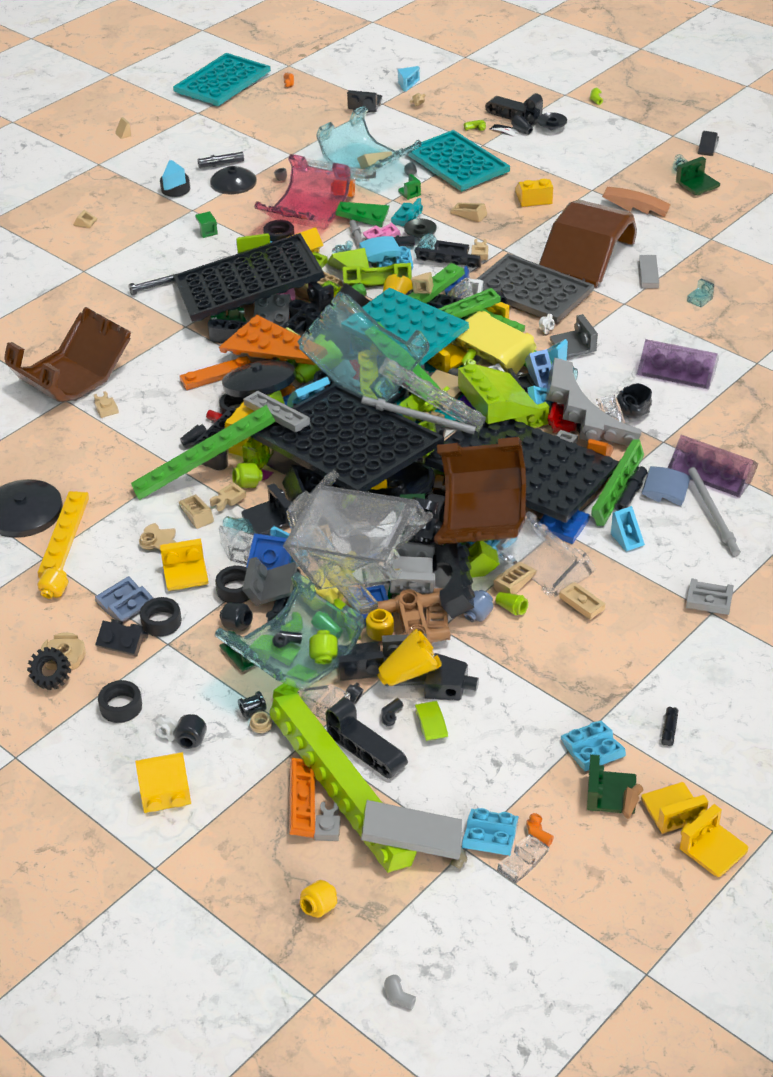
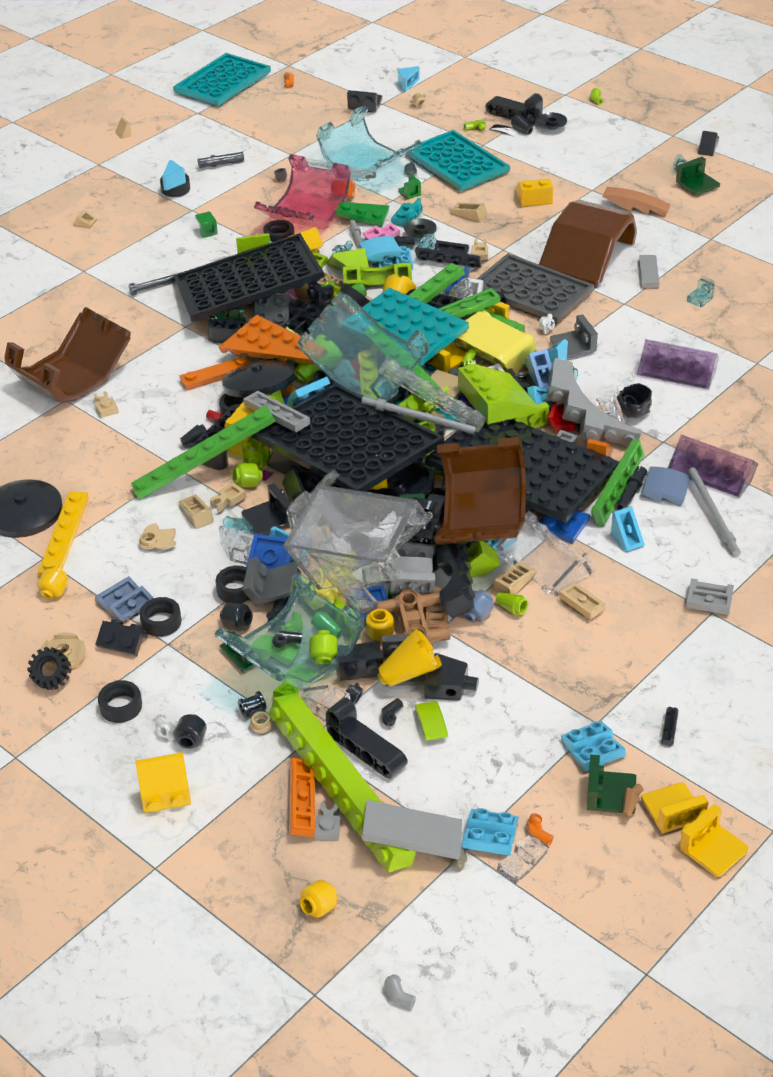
(184, 564): yellow bracket -> none
(233, 180): black dish -> none
(369, 159): tan slope -> none
(422, 283): tan slope -> none

